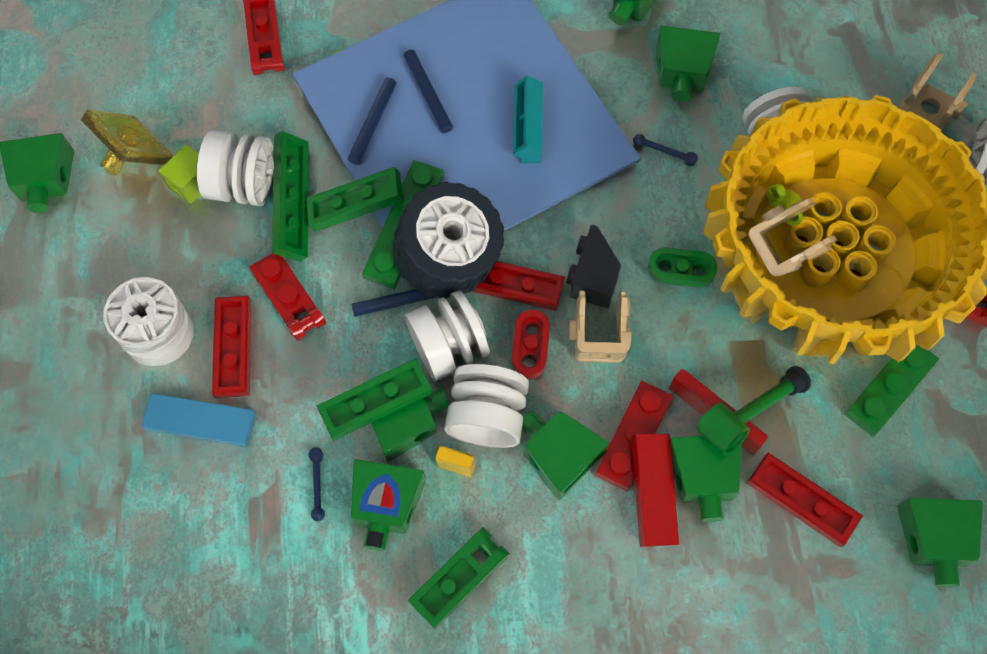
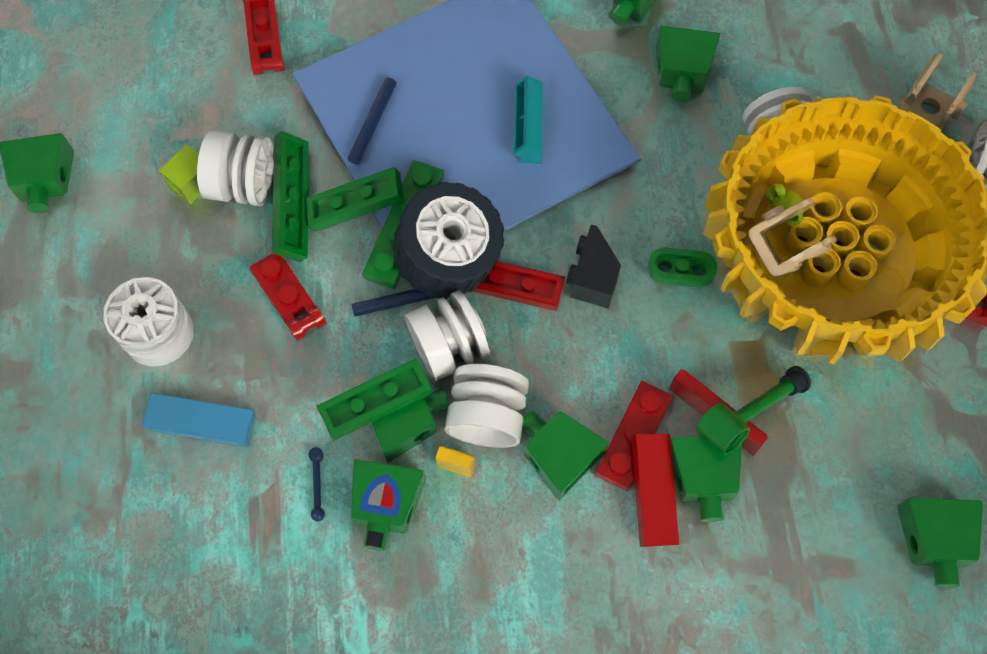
(126, 140): clear yellow tile -> none
(231, 347): red tile -> none
(428, 91): dark blue bar -> none
(457, 578): green plate -> none
(530, 345): red plate -> none
(601, 351): tan piece -> none
(689, 159): dark blue hinge -> none
(804, 500): red tile -> none
(890, 390): green plate -> none

